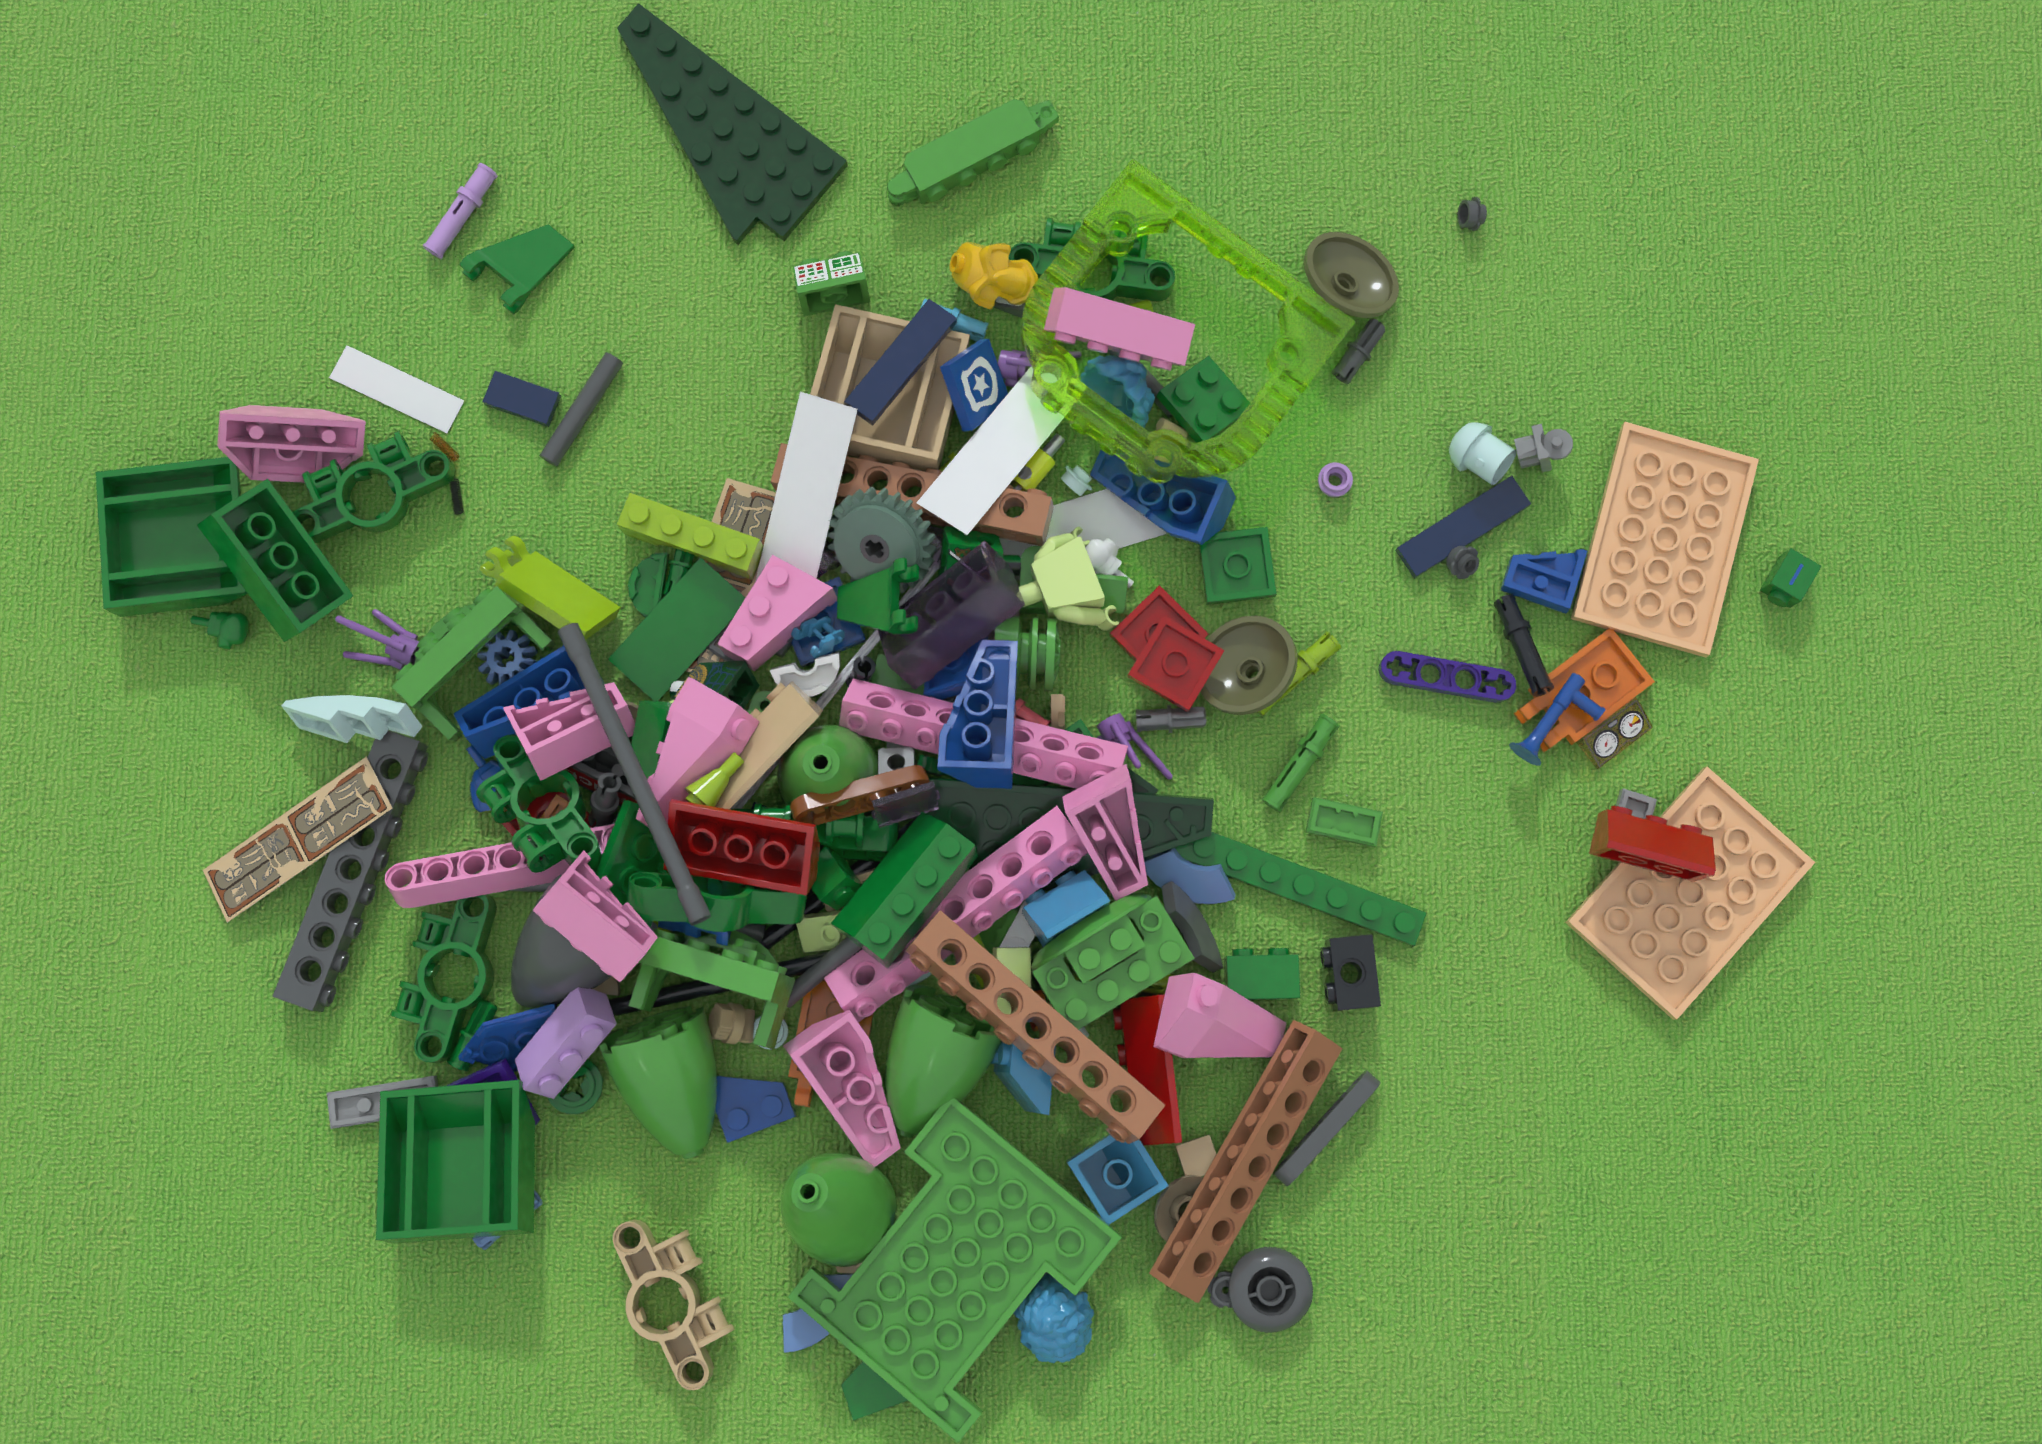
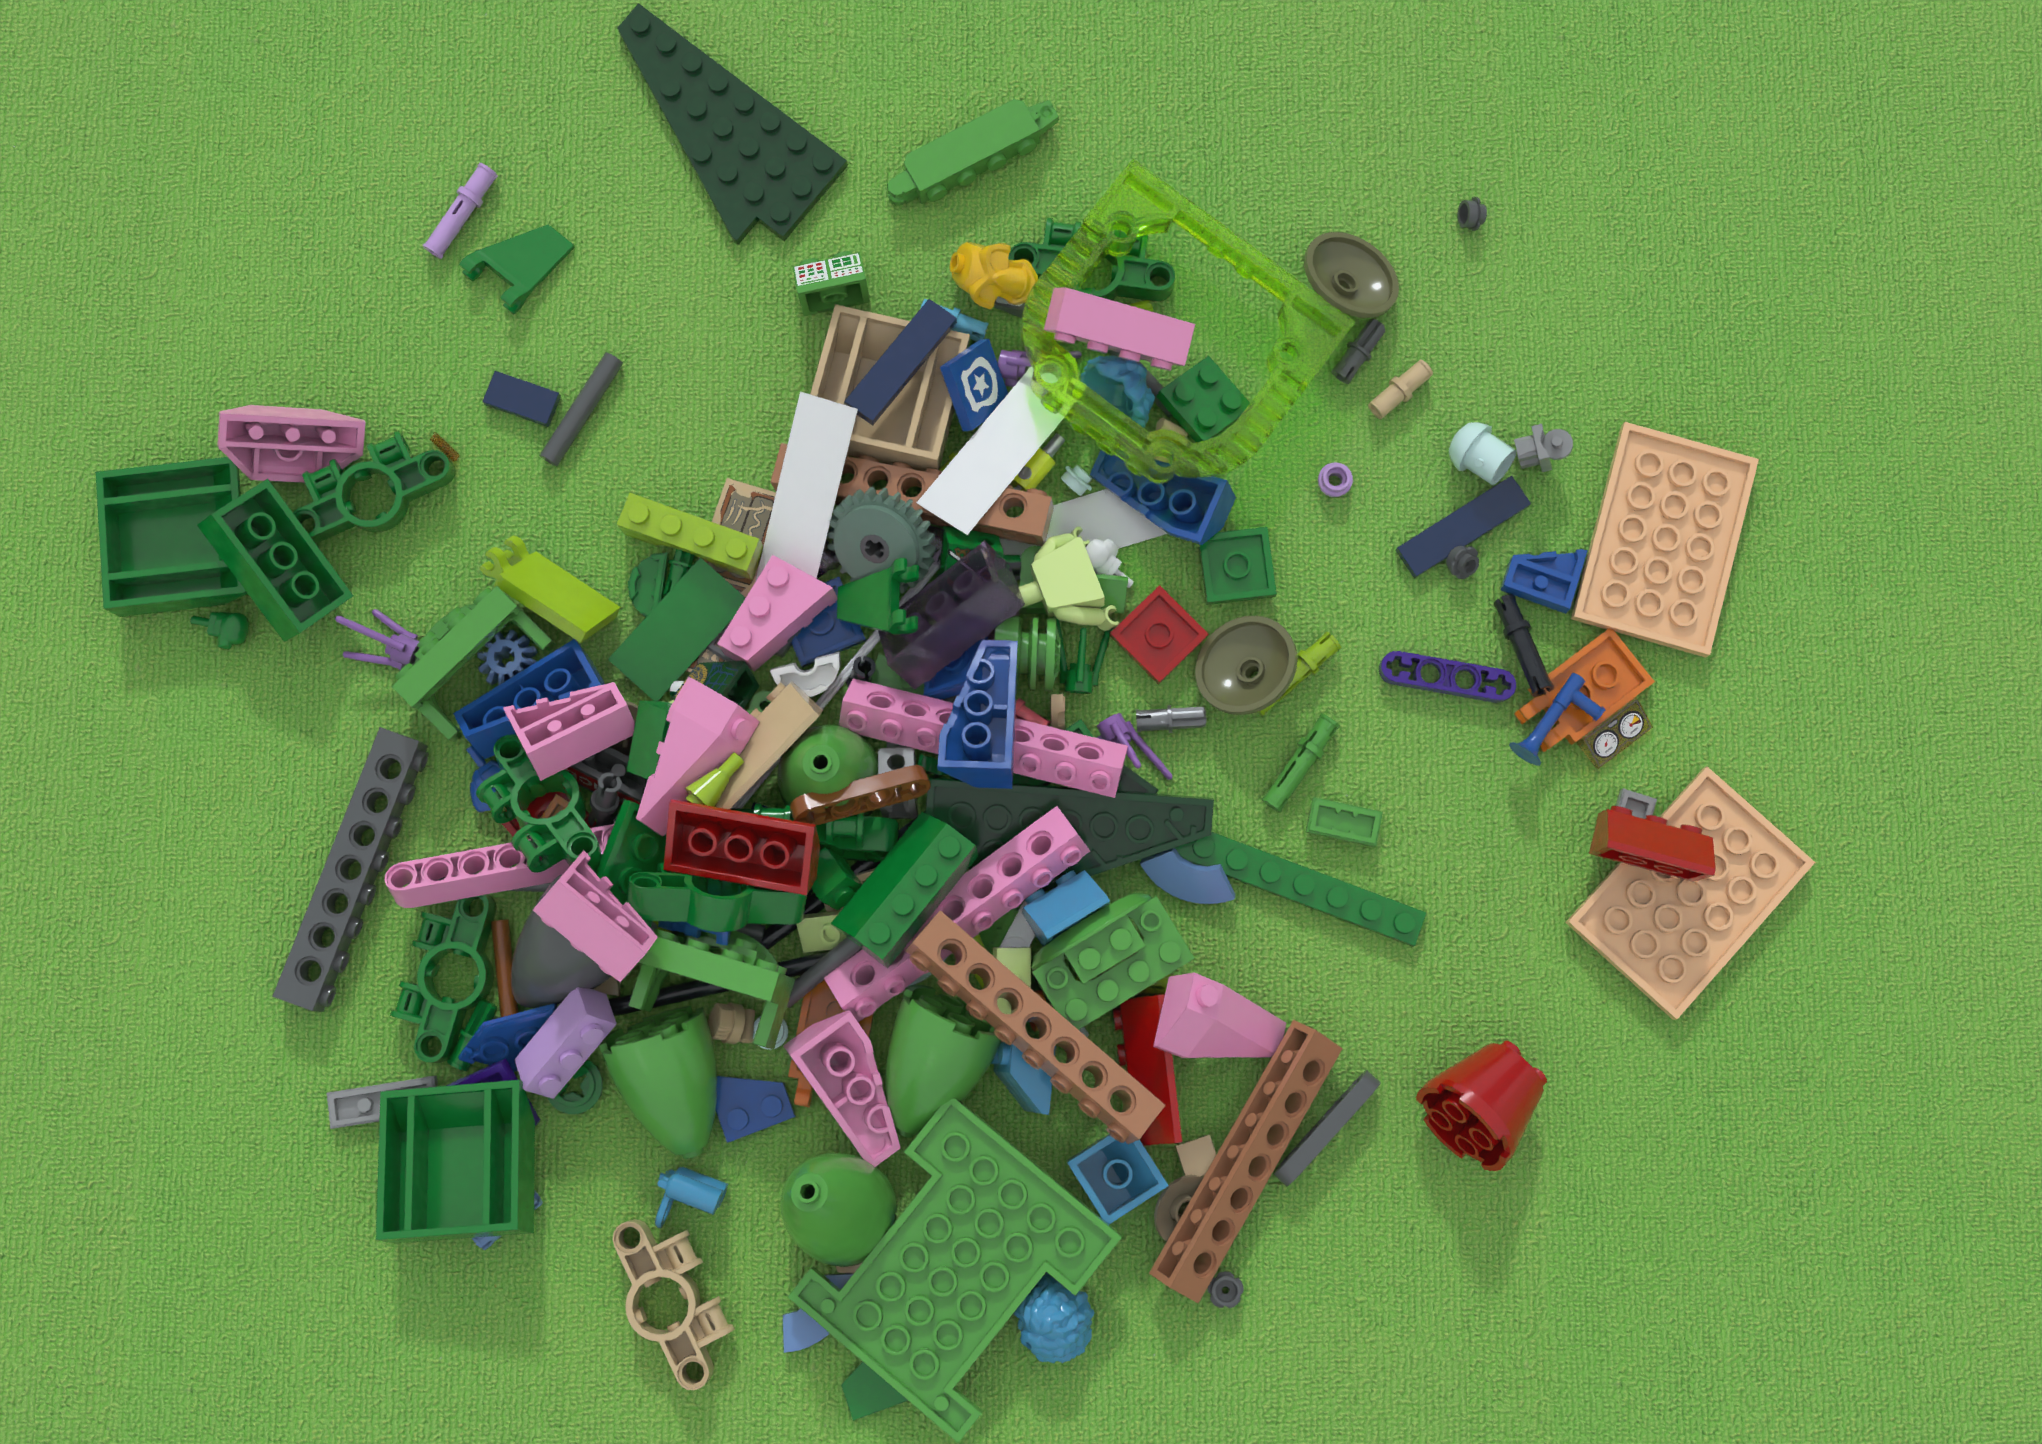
(297, 839): sticker -> none
(345, 715): light aqua slope -> none
(396, 389): white sticker -> none
(455, 497): pearl dark grey leg -> none
(503, 965): none -> dark orange piece
(687, 890): dark grey piece -> none
(691, 1189): none -> dark azure piece
(815, 627): dark azure piece -> none
(905, 804): piece -> none
(1079, 677): none -> green plant
(1109, 830): bright pink wedge -> none
(1175, 663): red plate -> none
(1192, 927): dark grey tile -> none
(1263, 976): green brick -> none
(1270, 1289): dark grey hat -> none
(1361, 954): black brick -> none
(1400, 389): none -> tan pin
(1483, 1103): none -> red cone
(1790, 579): green brick -> none

